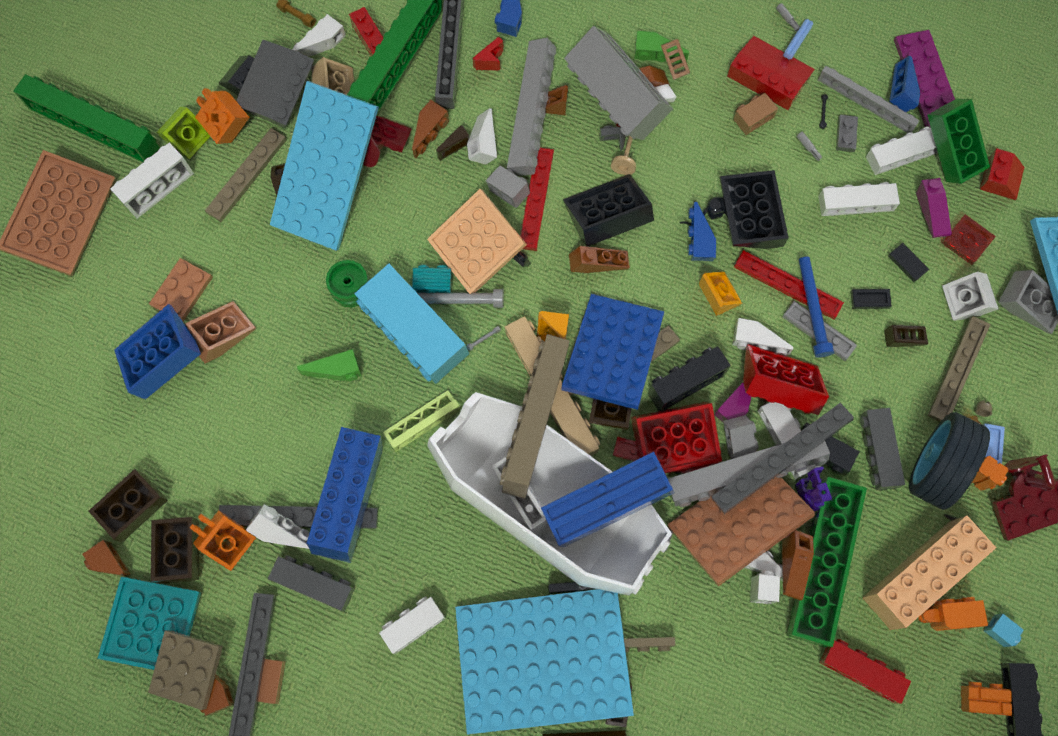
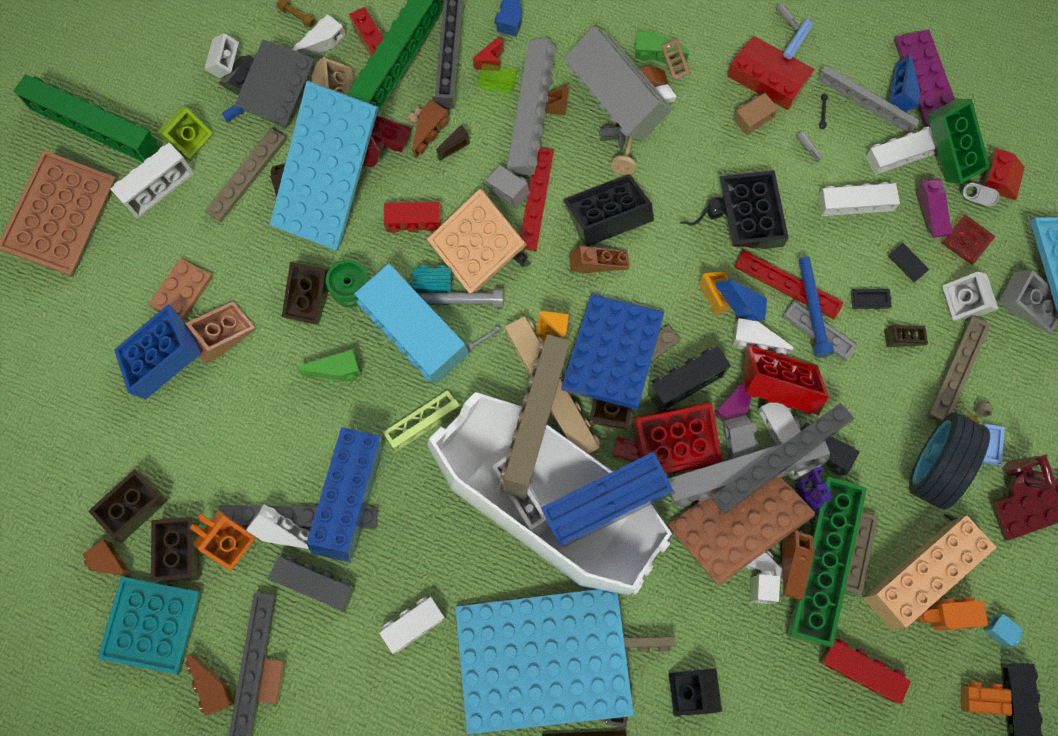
(185, 669): dark tan plate -> none
(220, 115): orange hinge -> none
(221, 55): none -> white brick
(305, 292): none -> dark brown slope
(412, 117): none -> tan piece
(412, 216): none -> red brick
(482, 139): white slope -> none
(497, 78): none -> clear neon green panel
(566, 587): black tile -> none
(695, 692): none -> black slope
(702, 238): blue slope -> none
(742, 300): none -> blue slope
(847, 133): flat silver plate -> none
(861, 554): none -> dark tan plate
(882, 449): dark grey brick -> none
(983, 195): none -> light grey piece
(990, 474): orange brick -> none

